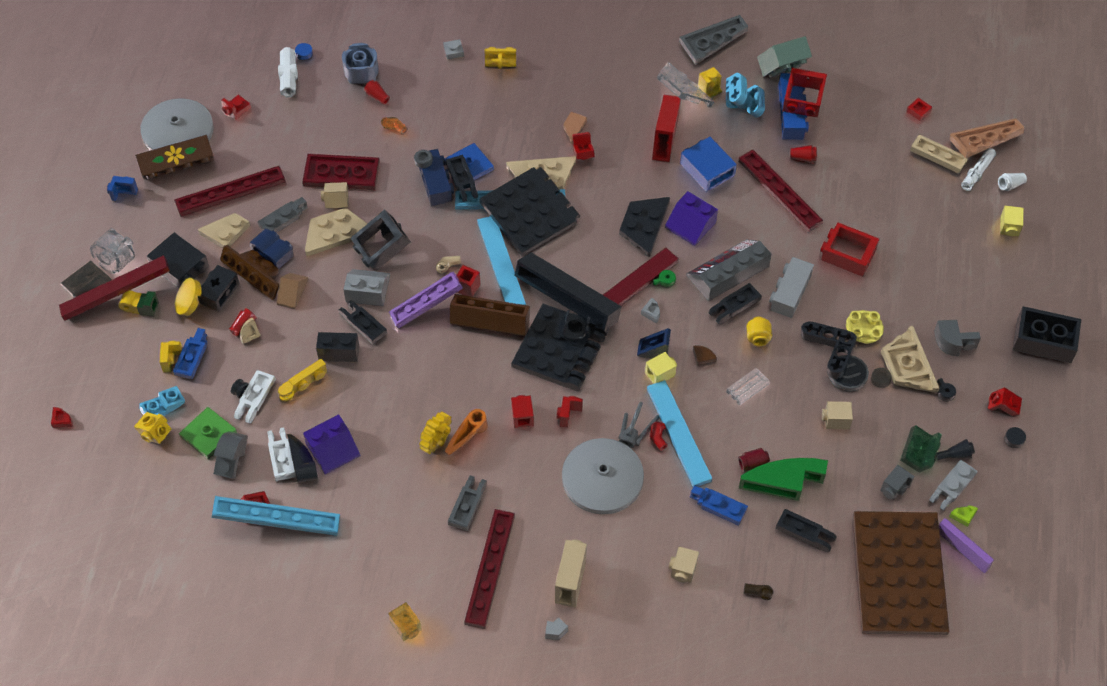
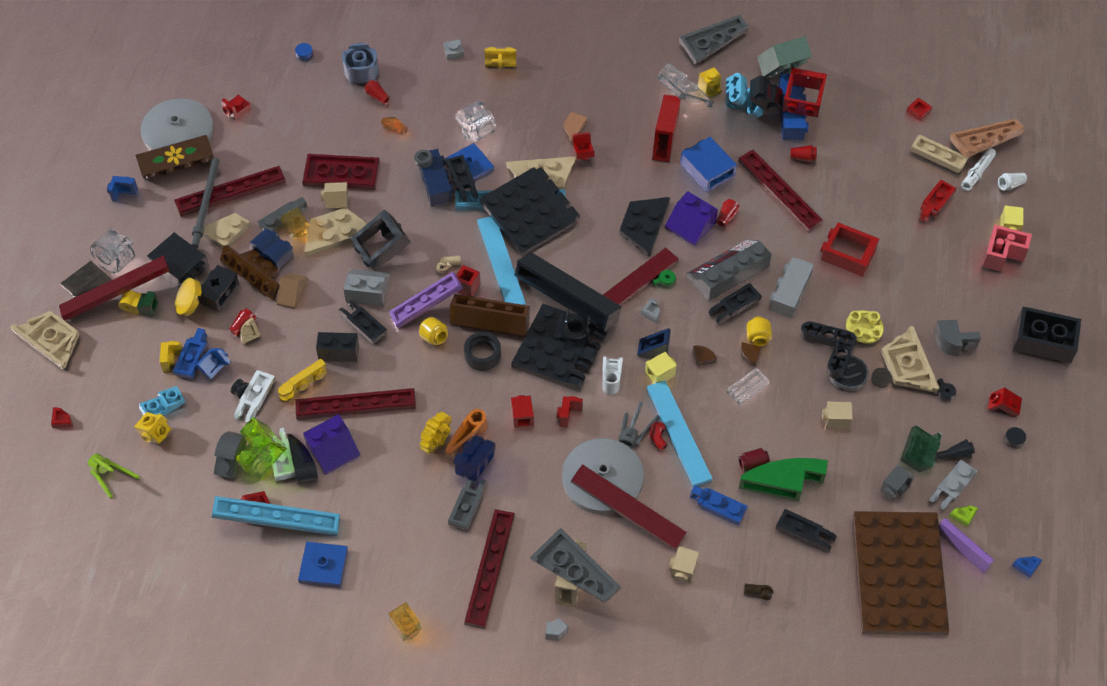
(49, 336): none -> tan wing
(102, 465): none -> lime plant
(198, 230): none -> dark grey bar
(206, 431): bright green plate -> none
(213, 362): none -> blue bracket
(262, 449): none -> clear neon green brick
(287, 72): white piece -> none
(295, 223): none -> clear yellow brick
(323, 564): none -> blue plate
(355, 403): none -> dark red tile
(433, 331): none -> yellow head
(474, 458): none -> clear blue brick
(475, 121): none -> clear brick
(483, 363): none -> black tyre
(569, 561): none -> dark grey wing
(611, 372): none -> white piece
(628, 507): none -> dark red tile
(728, 211): none -> red cone
(750, 352): none -> reddish brown tile
(766, 94): none -> black brick
(936, 200): none -> red hinge
(1005, 244): none -> coral brick
(1027, 565): none -> blue tile

